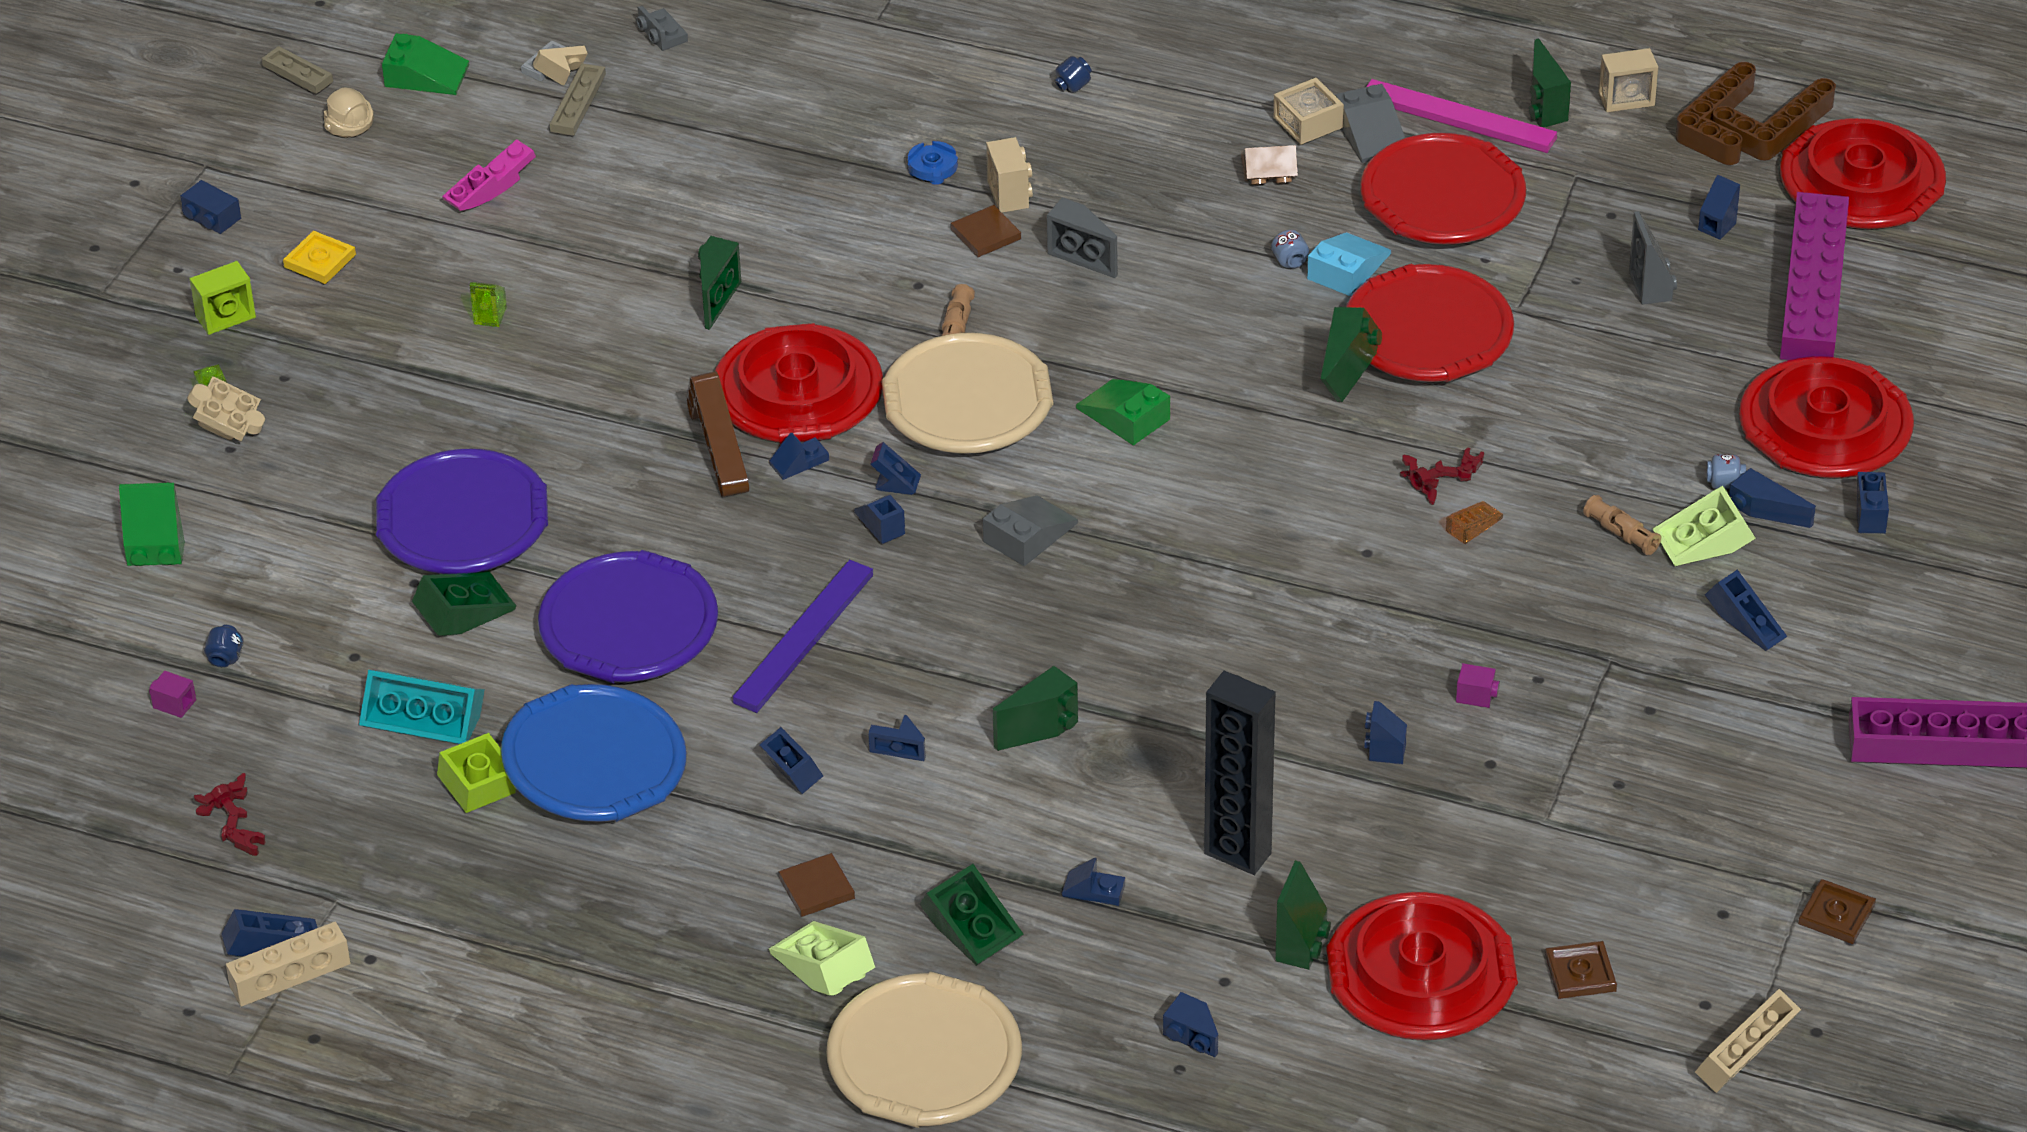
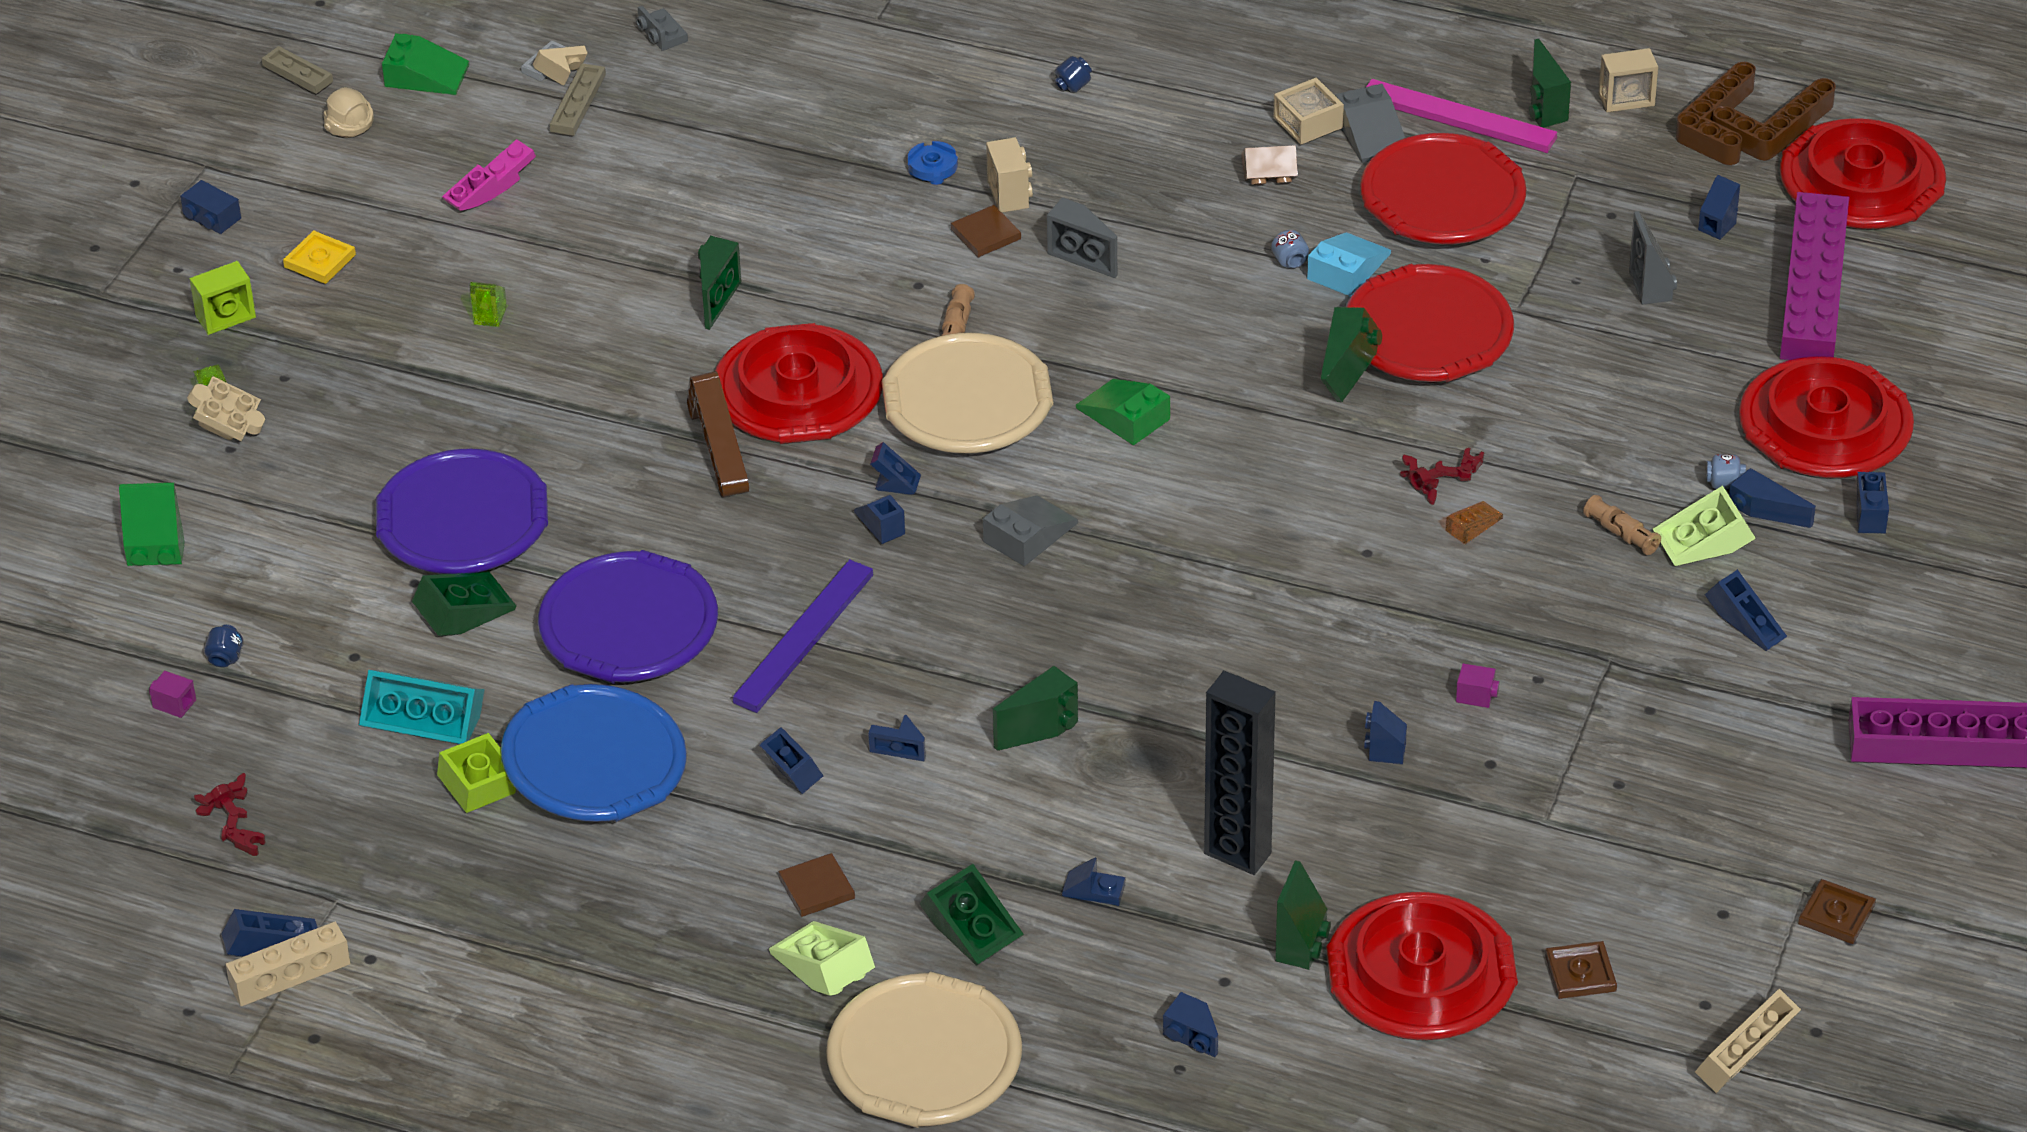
(797, 457): dark blue slope -> none

